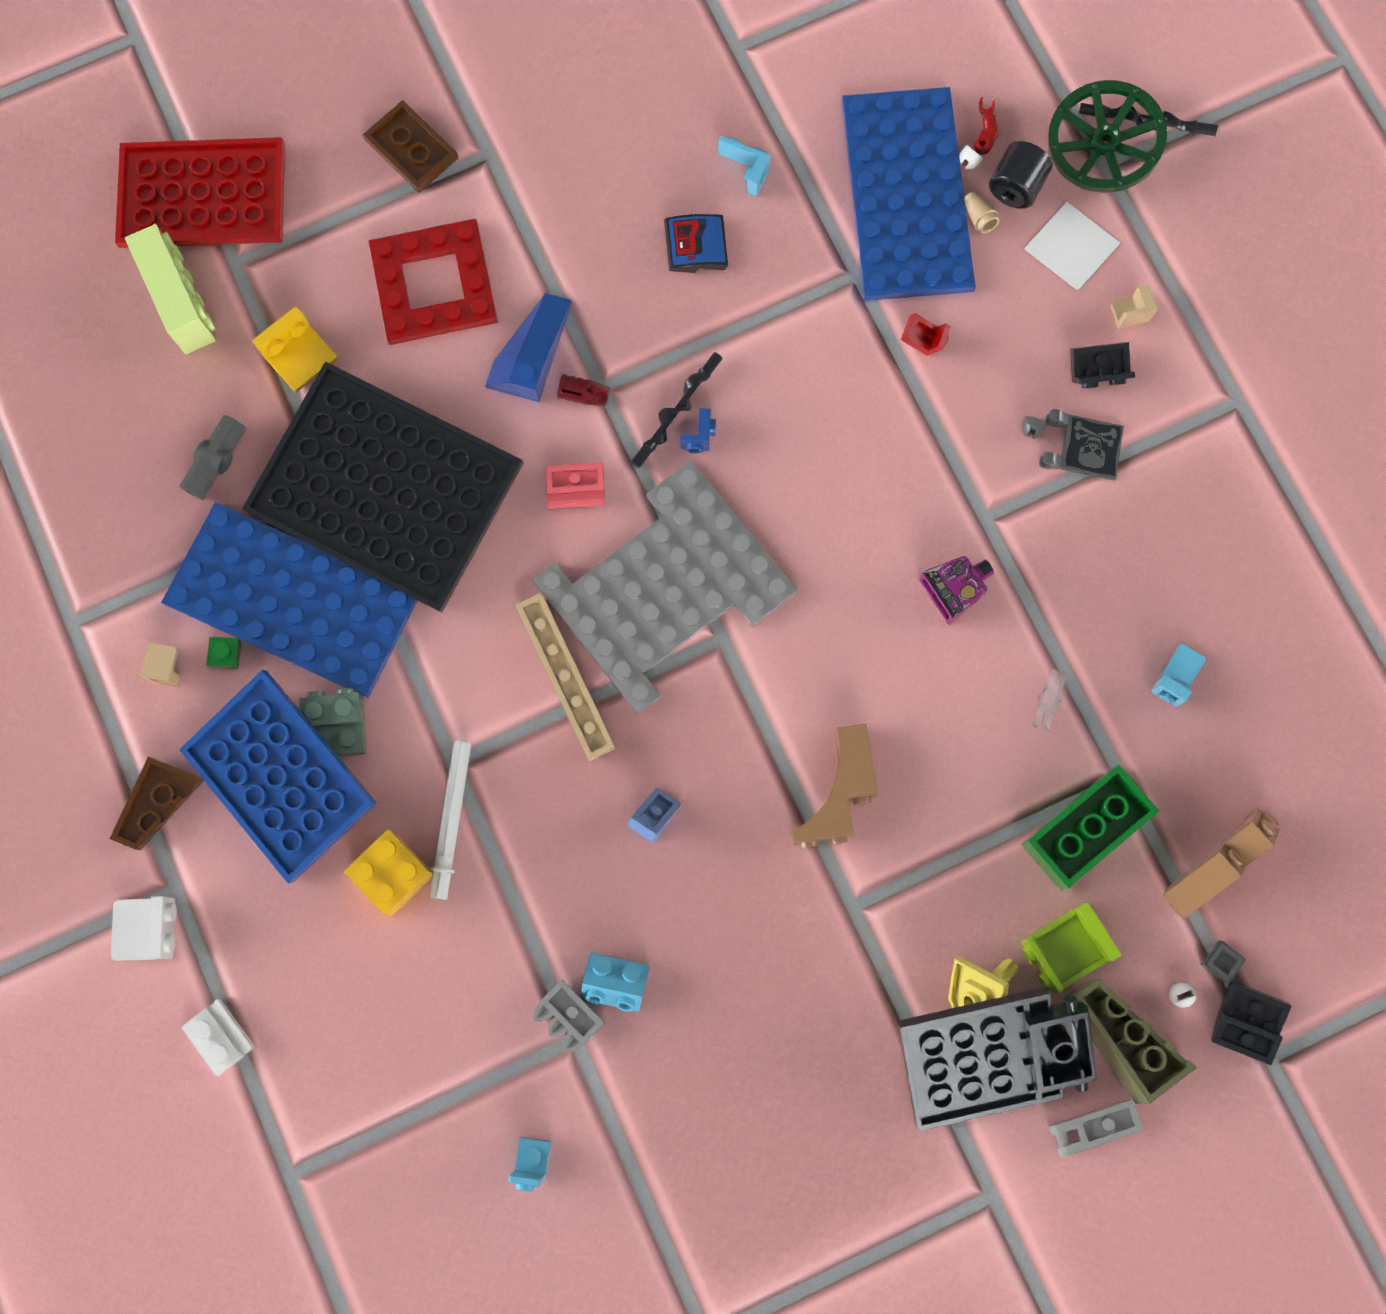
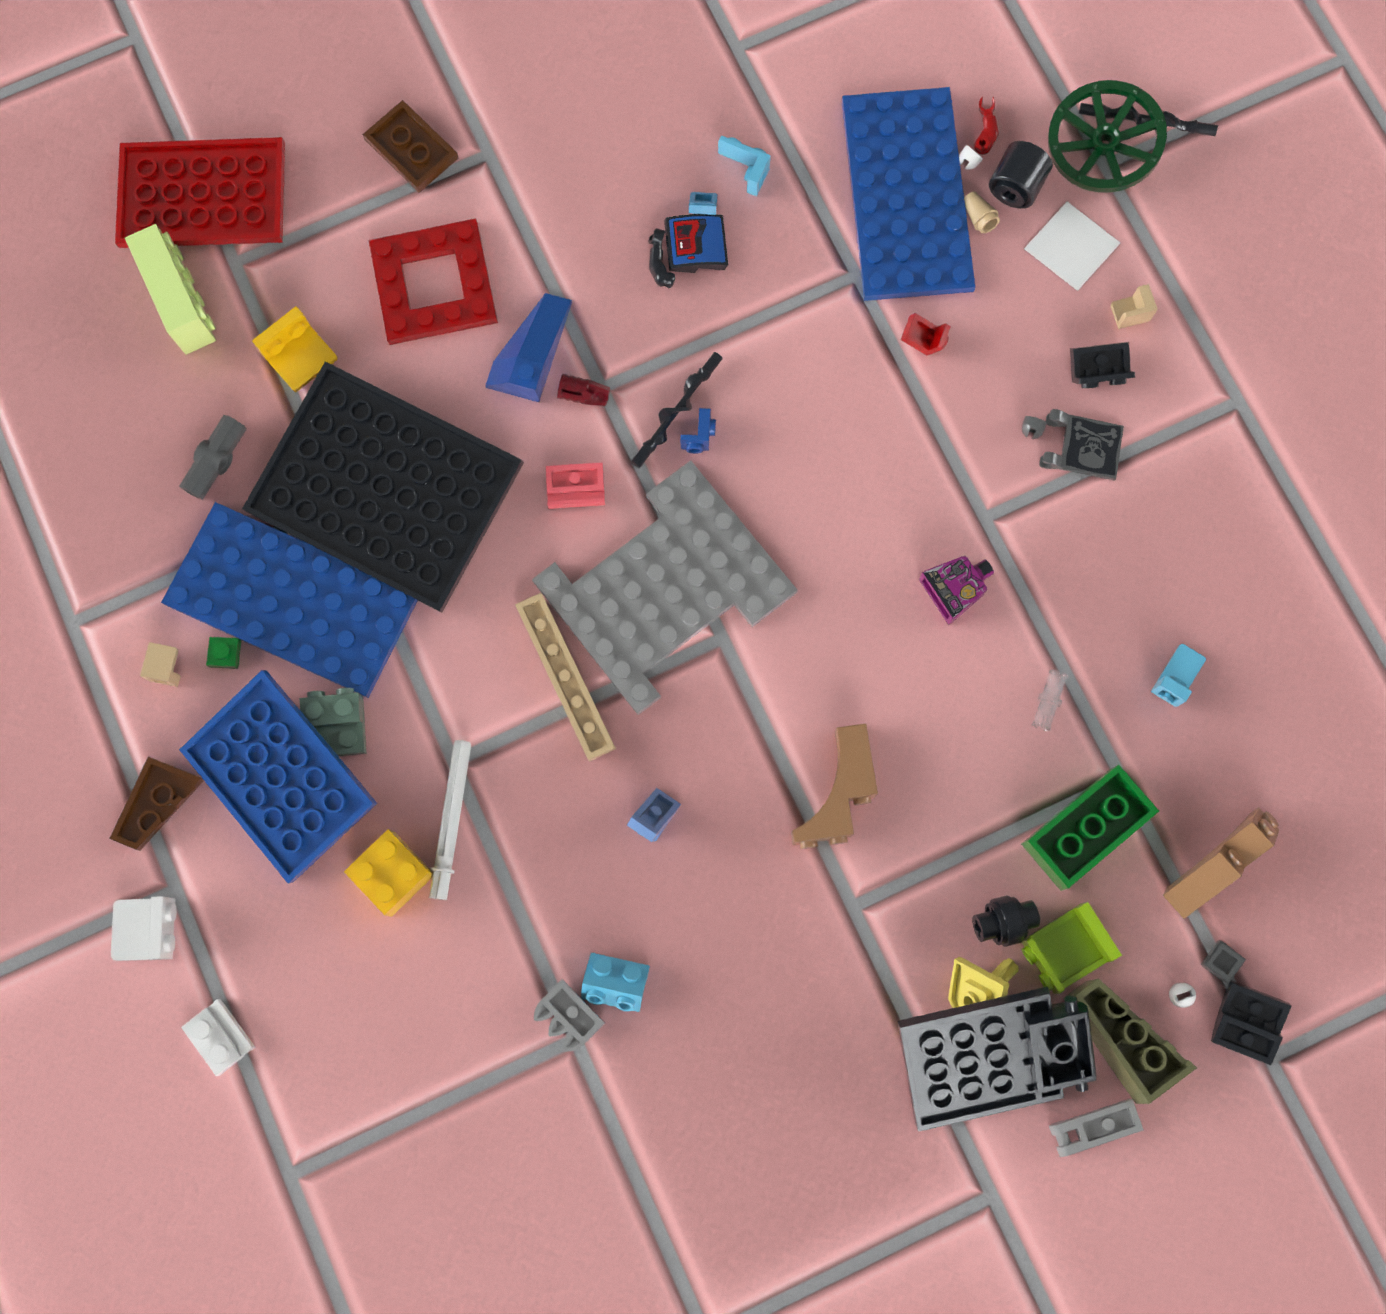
(530, 1164): medium azure bracket -> none
(656, 265): none -> black arm
(703, 203): none -> dark azure tile
(1006, 921): none -> black piece

